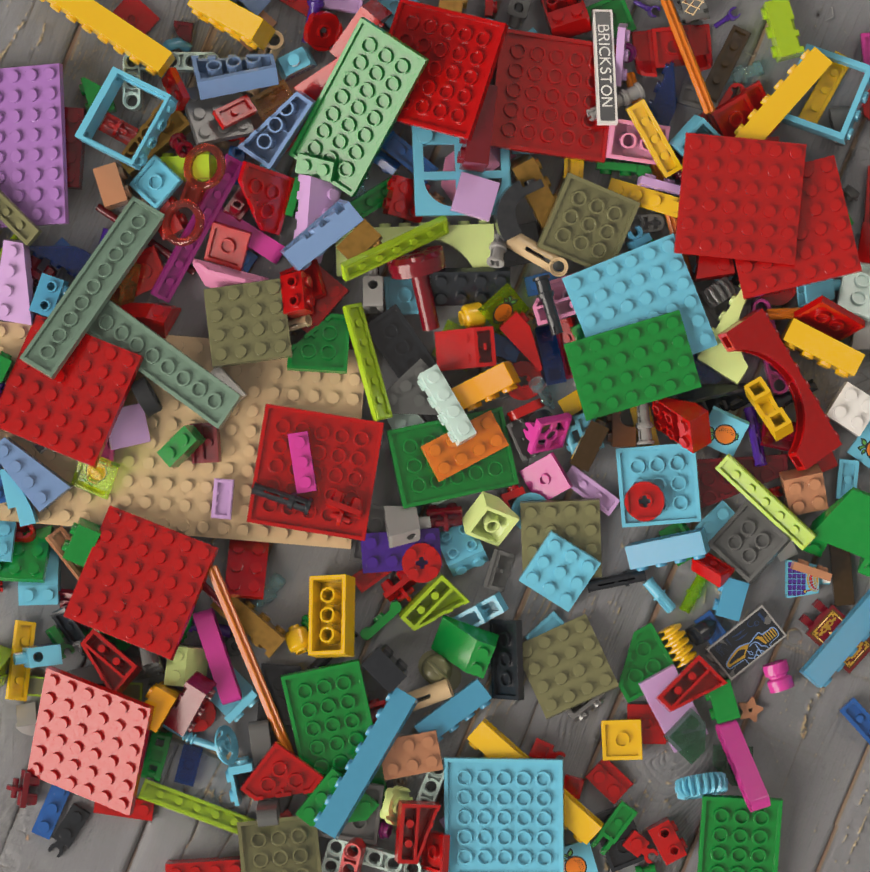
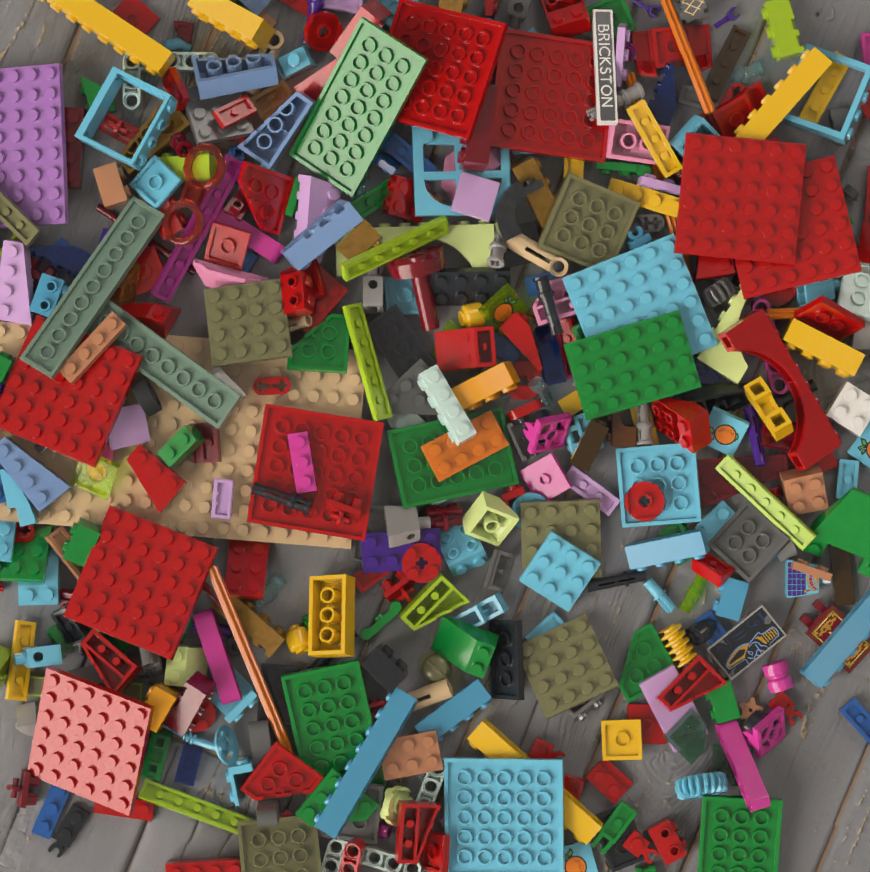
(93, 347): none -> nougat plate
(156, 477): none -> red wedge
(271, 380): none -> red beam
(315, 167): plate -> none
(764, 727): none -> dark pink piece
(785, 702): none -> red plate

